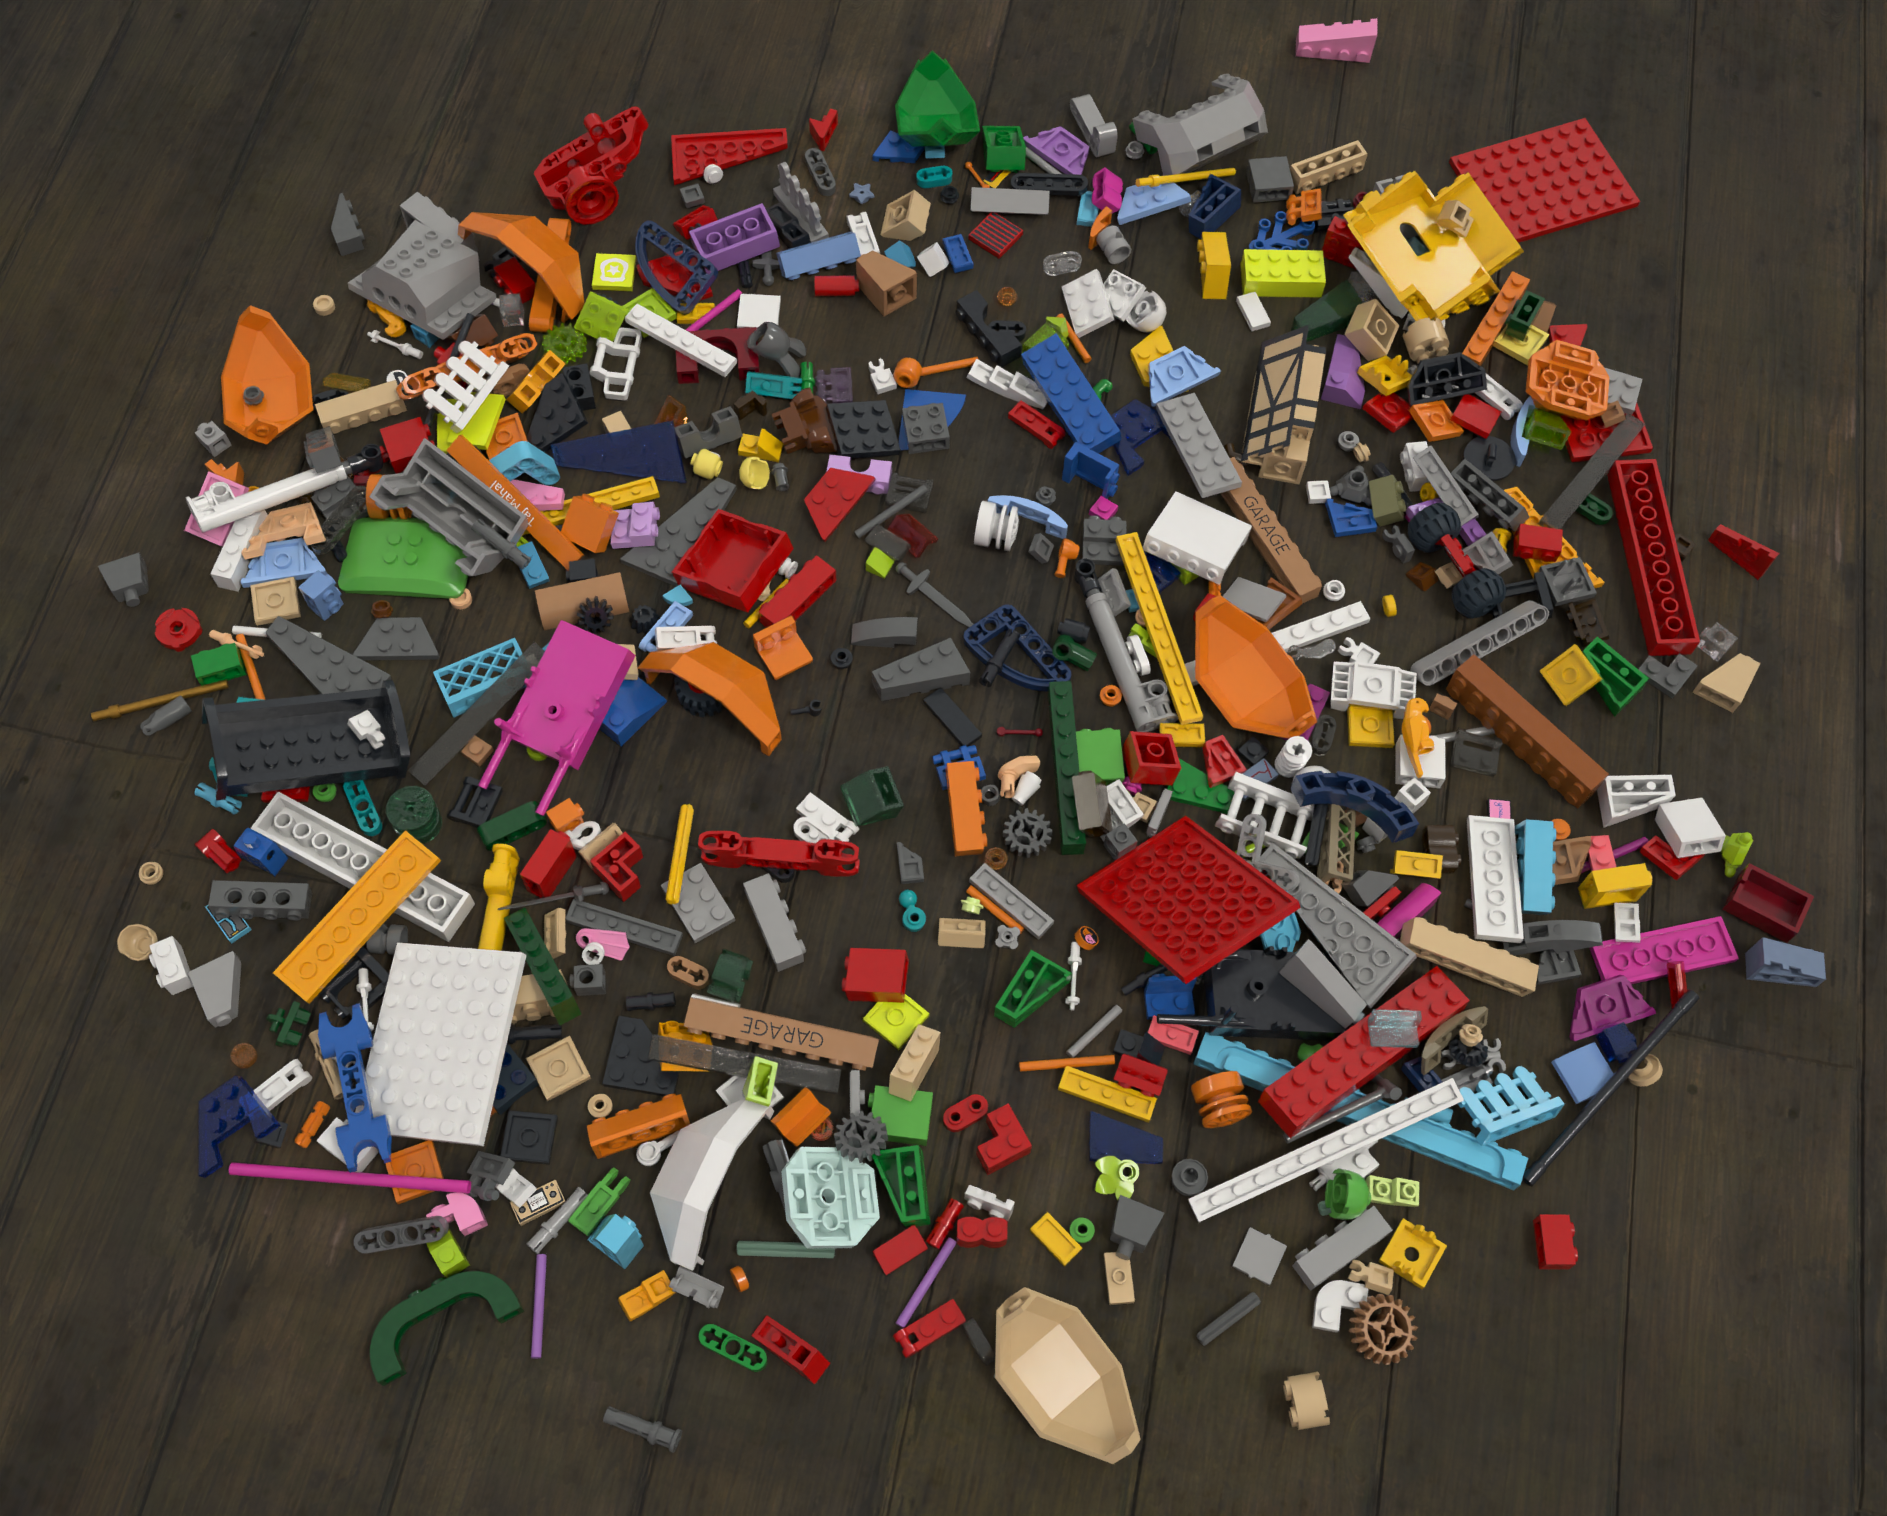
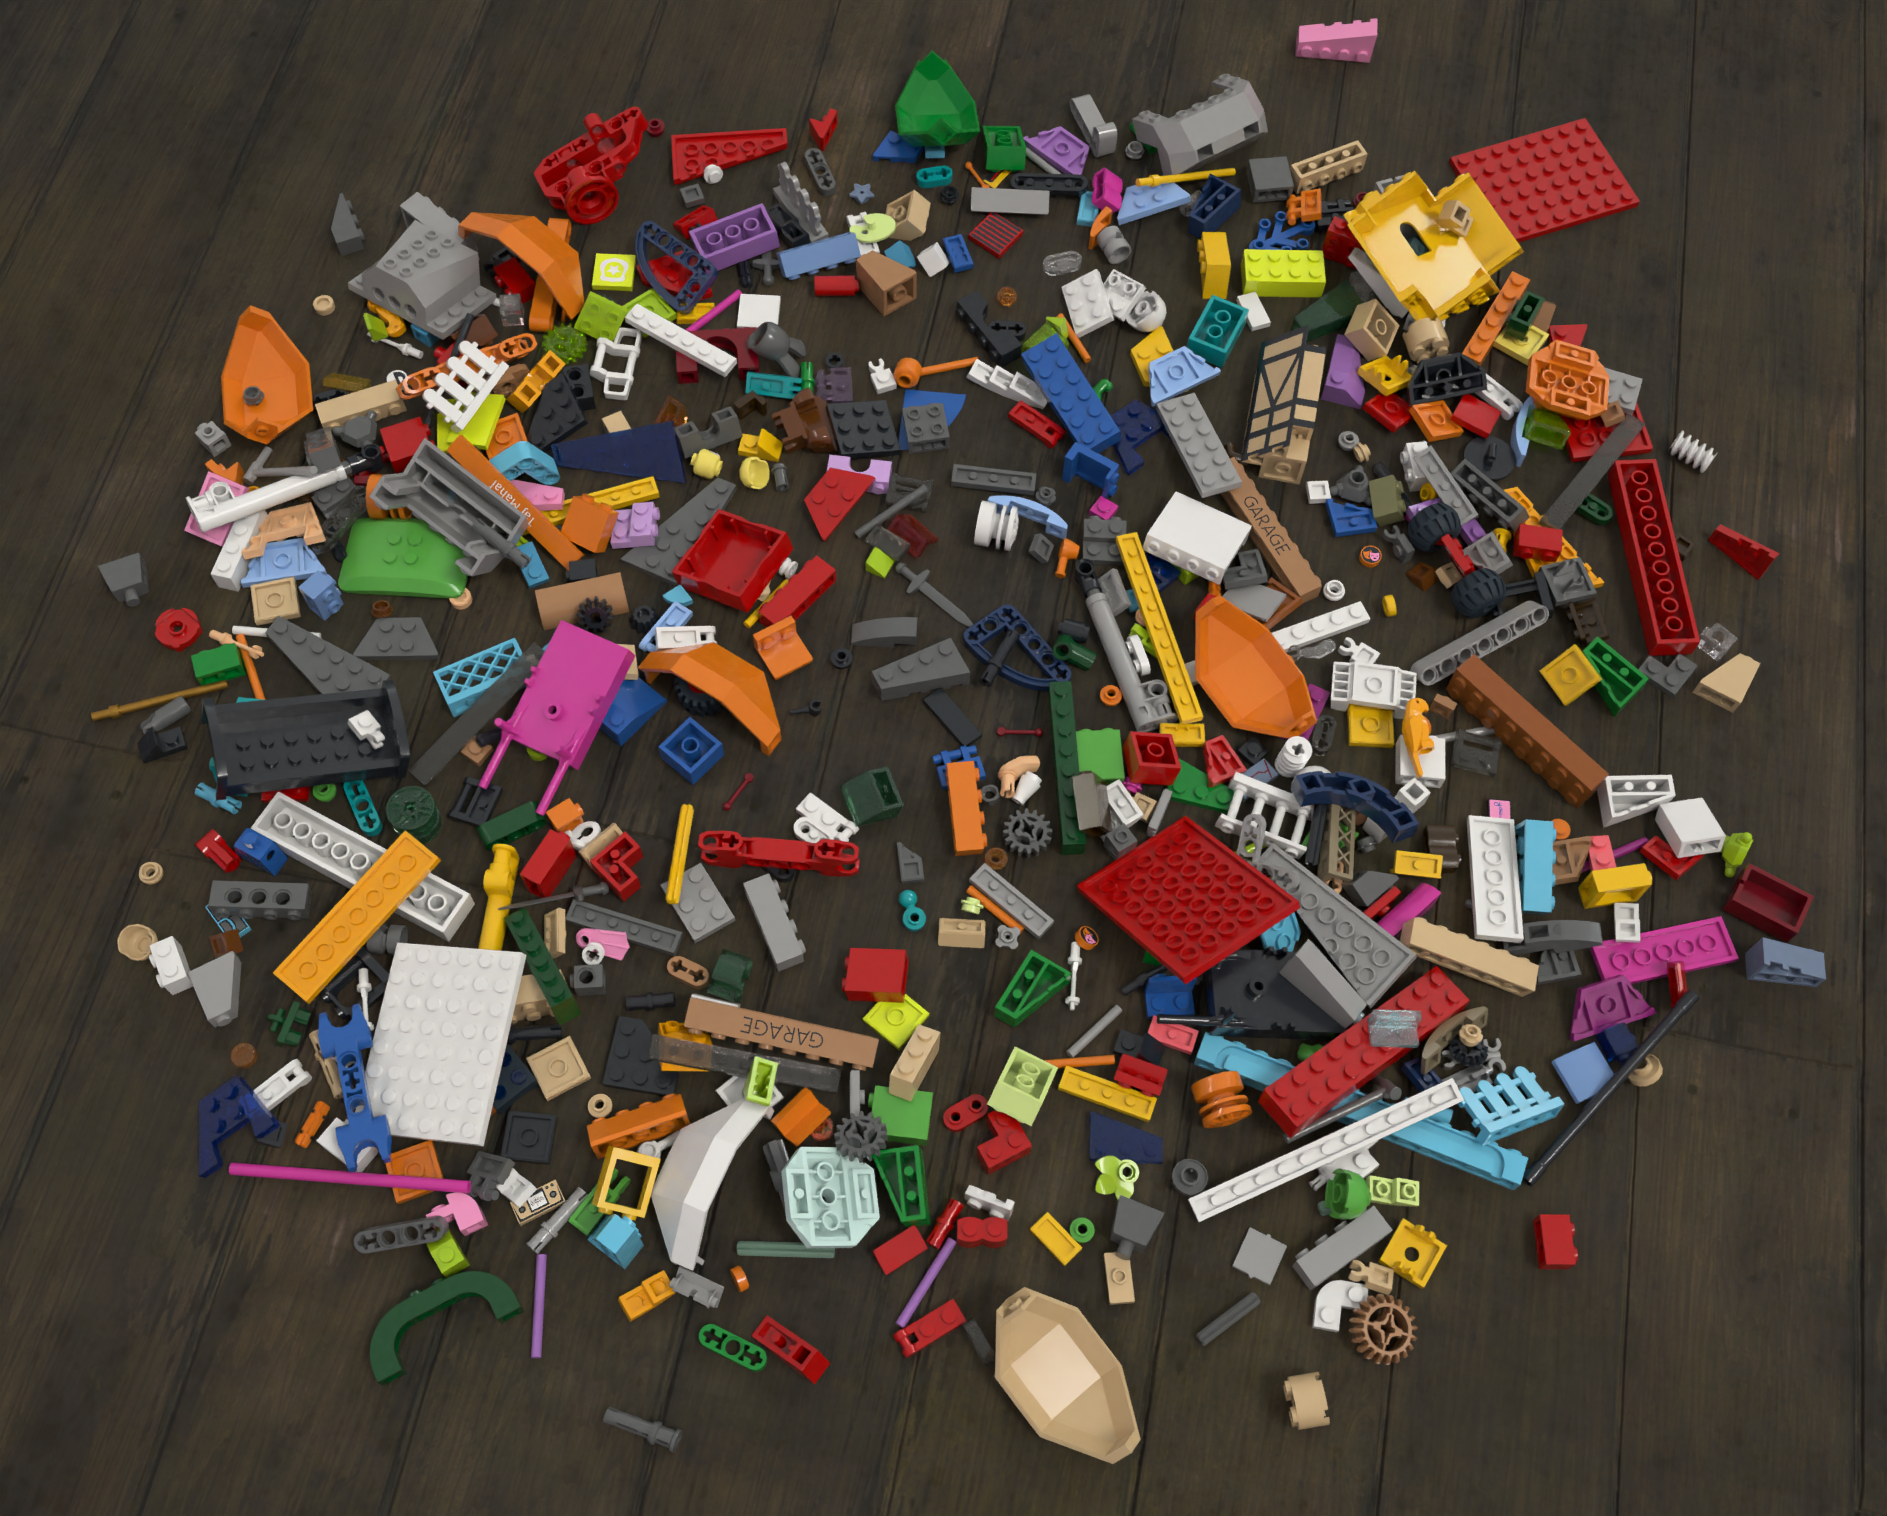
(156, 746): none -> black slope
(226, 942): none -> reddish brown slope
(257, 470): none -> light grey bar
(358, 430): none -> dark grey rock
(375, 327): none -> lime slope
(491, 737): none -> black axle
(612, 1154): none -> yellow window
(655, 127): none -> dark red plate
(691, 750): none -> blue brick
(748, 779): none -> dark red hinge
(834, 356): none -> black bush
(878, 228): none -> yellowish green piece
(993, 479): none -> dark grey plate
(1022, 1086): none -> yellowish green brick
(1217, 330): none -> teal brick
(1248, 573): none -> dark grey plate
(1370, 556): none -> tile
(1692, 451): none -> white piece

